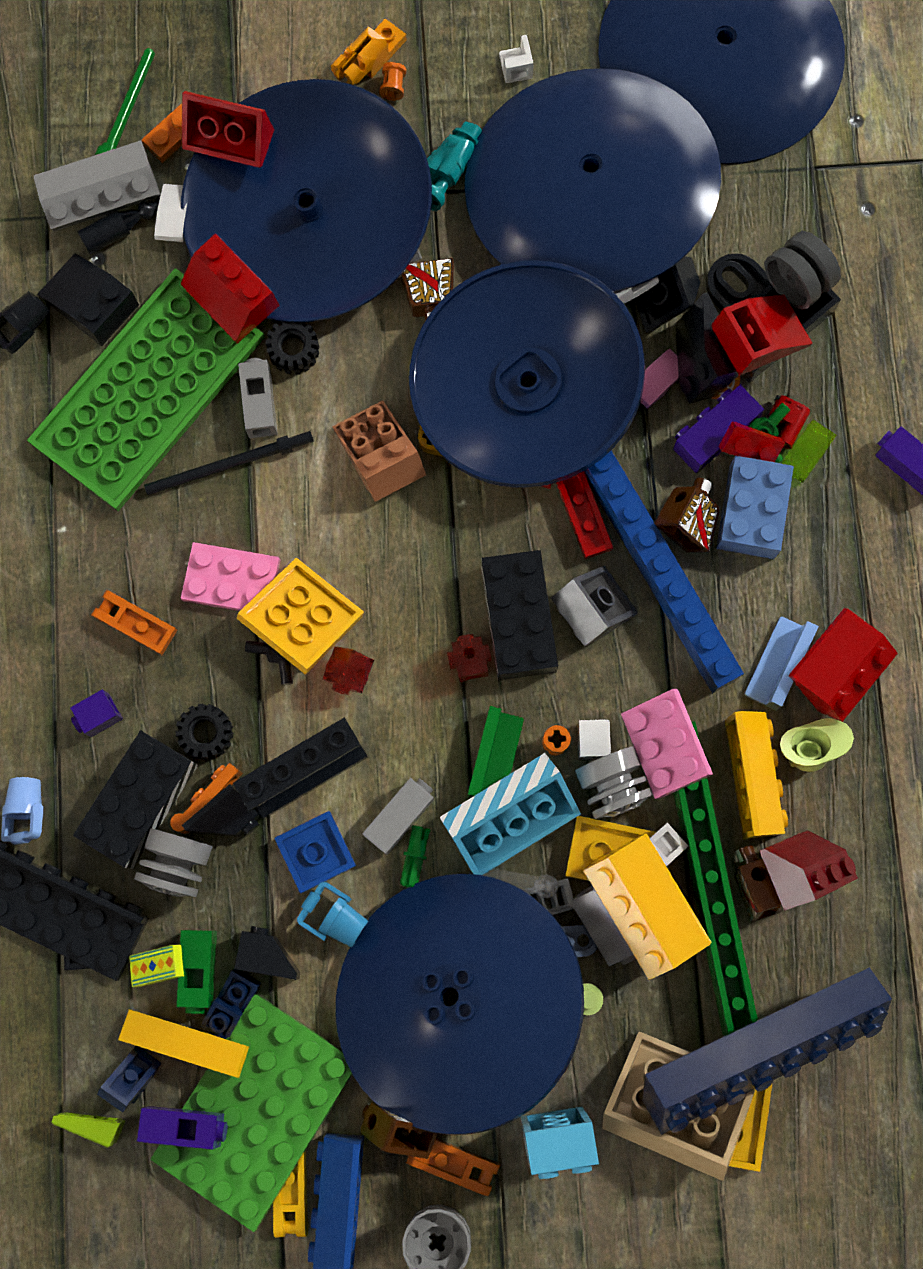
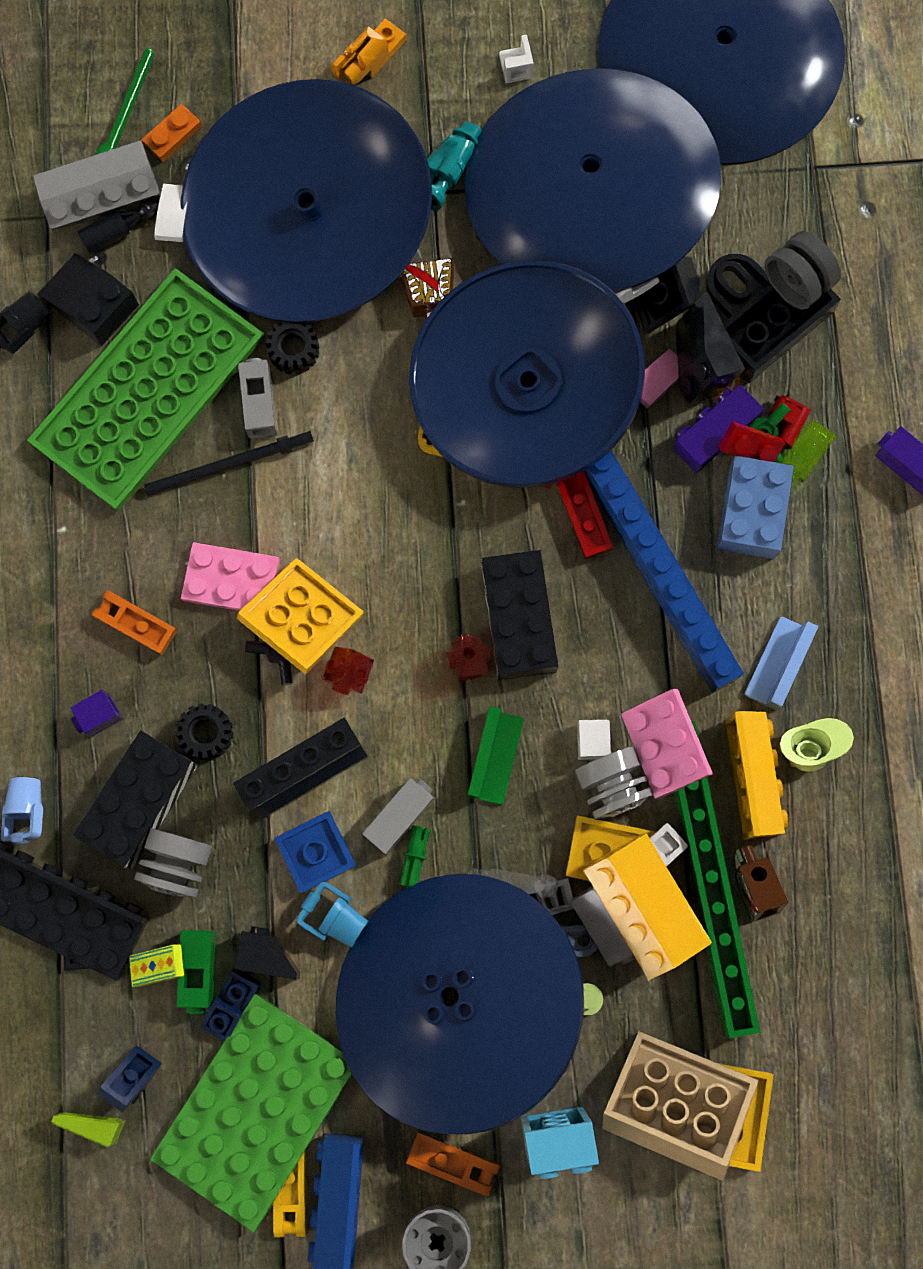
(182, 1127): dark purple brick -> none
(184, 1043): yellow slope -> none
(221, 779): orange plate -> none
(224, 816): black slope -> none
(225, 129): red slope -> none
(228, 289): red slope -> none
(379, 450): nougat slope -> none
(385, 1132): reddish brown torso -> none
(392, 81): orange bush -> none
(510, 815): medium azure brick -> none
(562, 734): orange bush -> none
(593, 605): flat silver slope -> none
(690, 517): torso -> none
(759, 332): red slope -> none
(765, 1051): dark blue brick -> none
(807, 868): dark red slope -> none
(843, 665): red slope -> none

